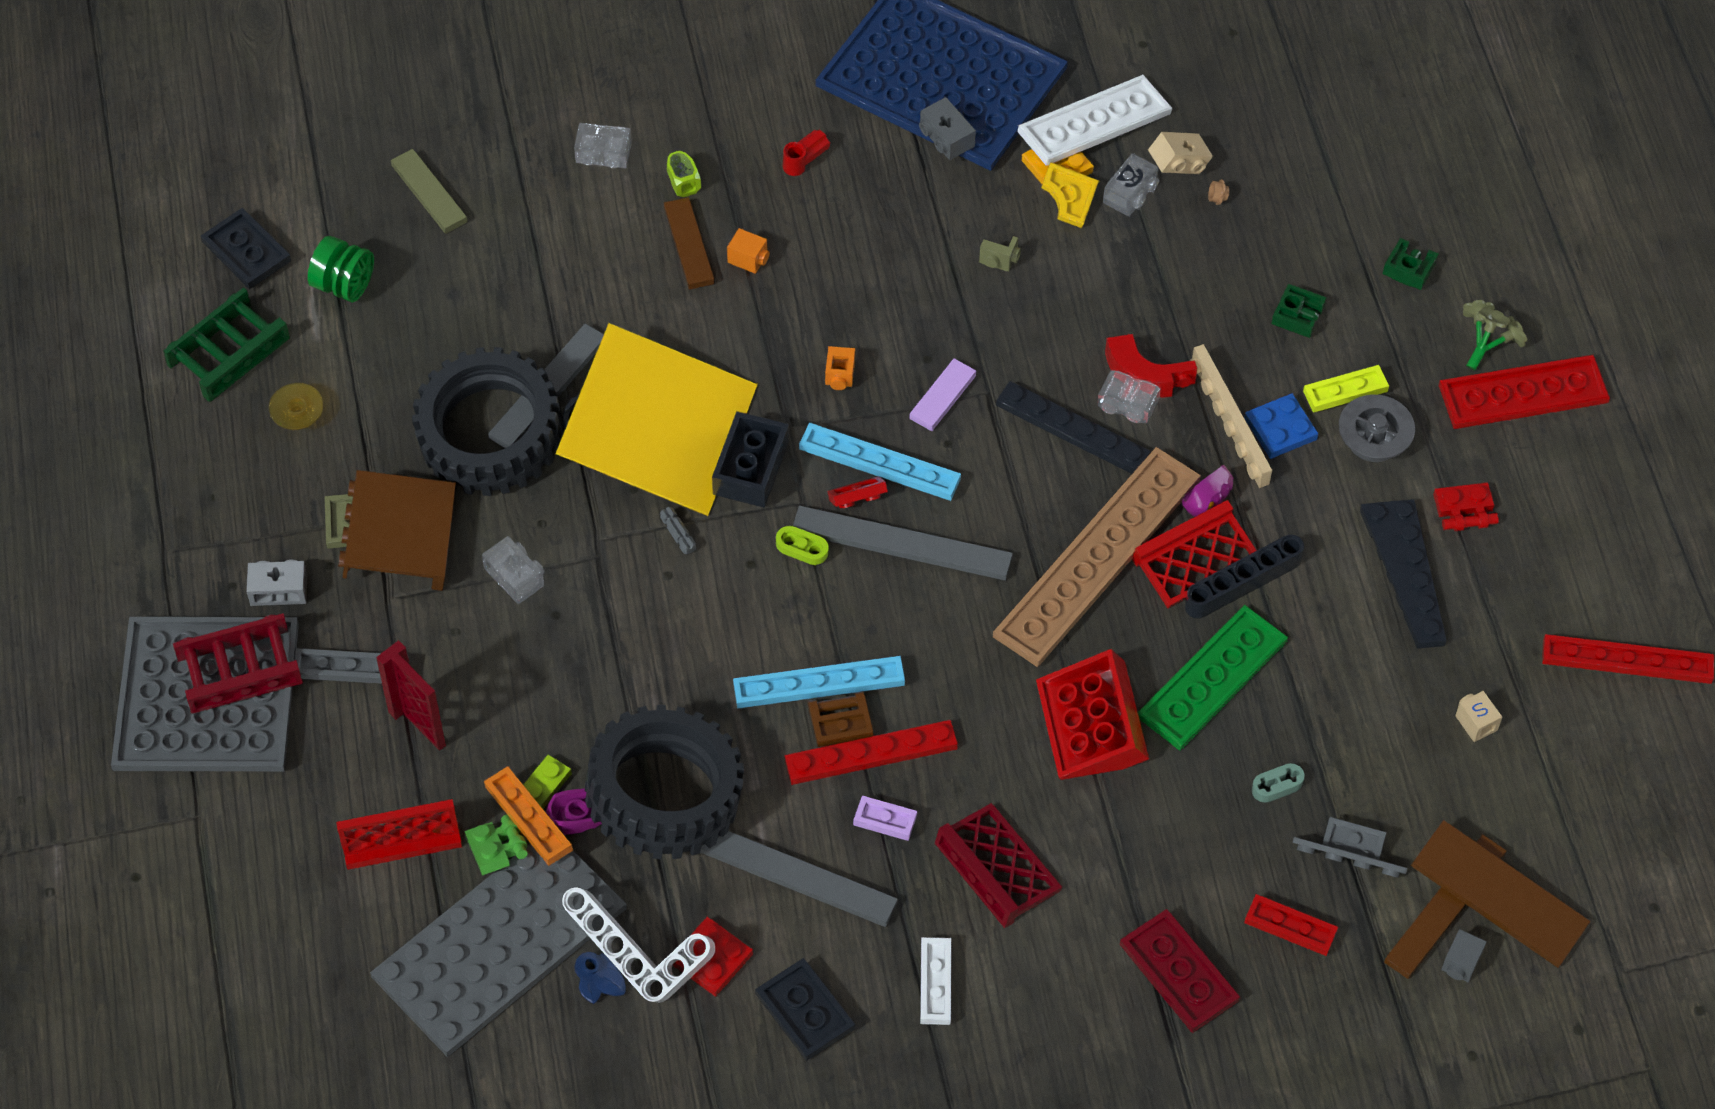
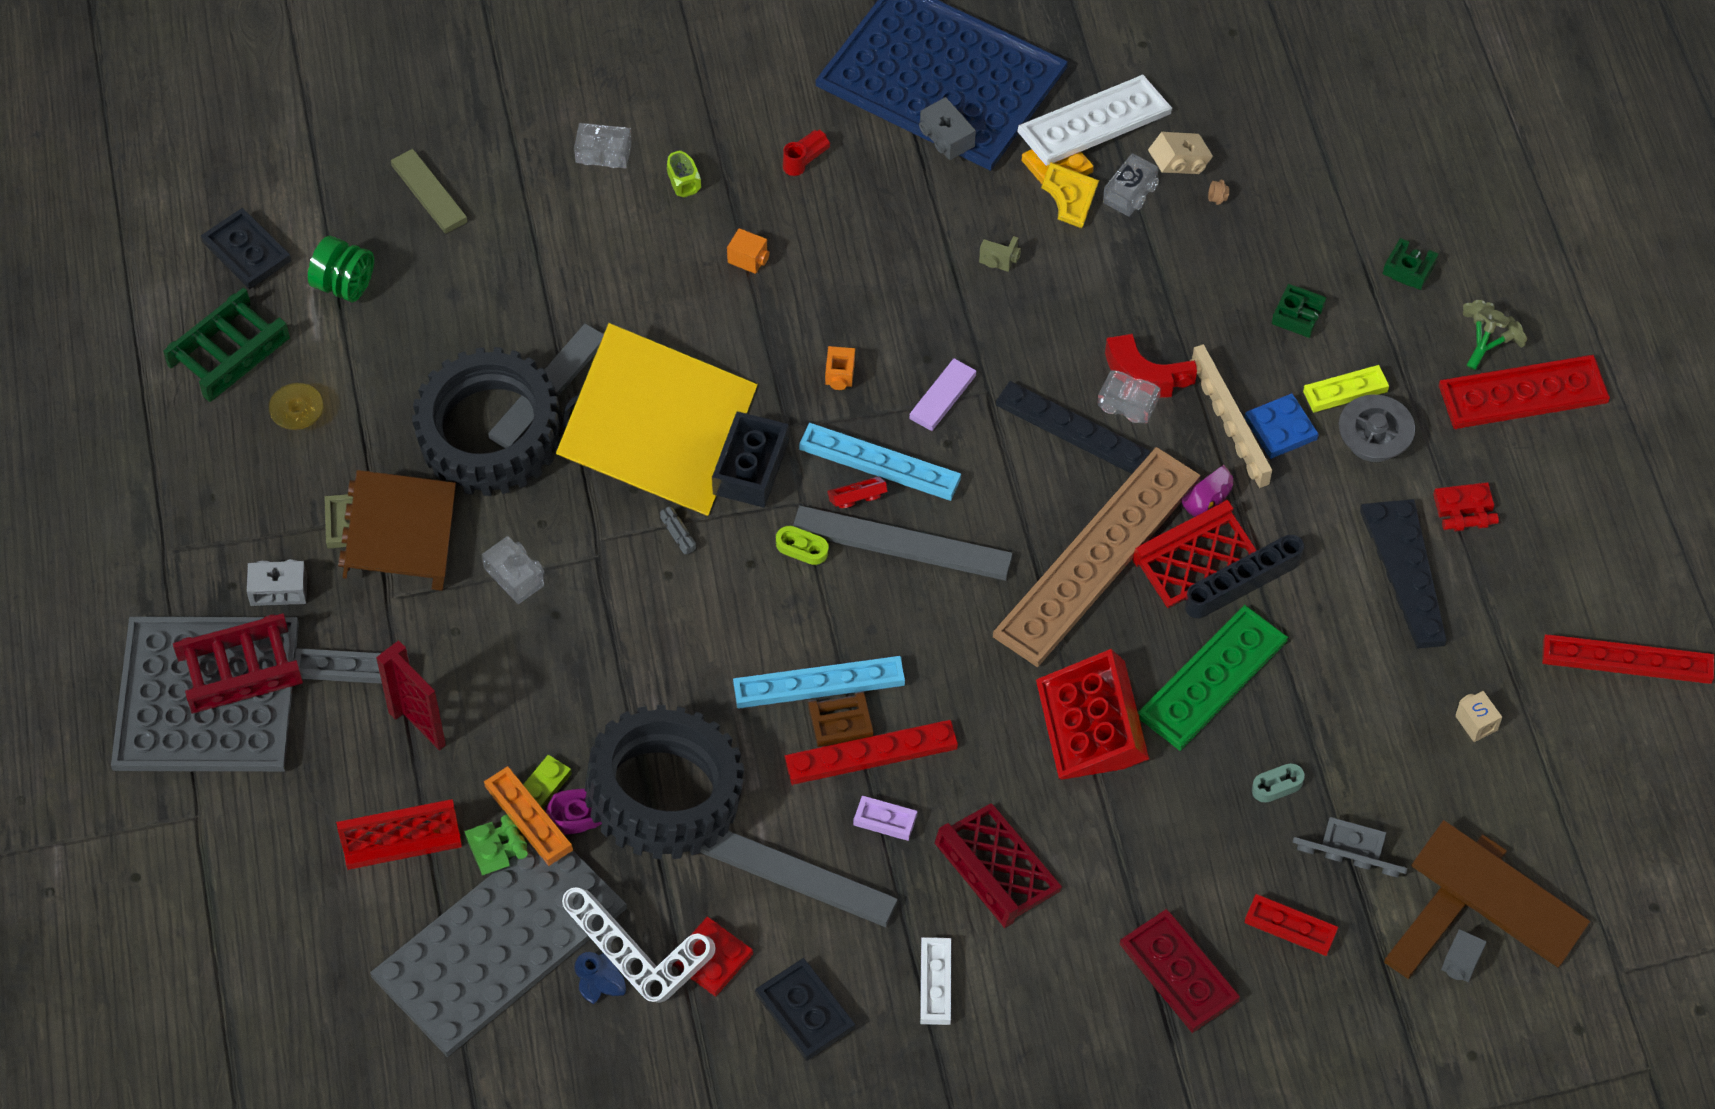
(688, 243): reddish brown tile -> none

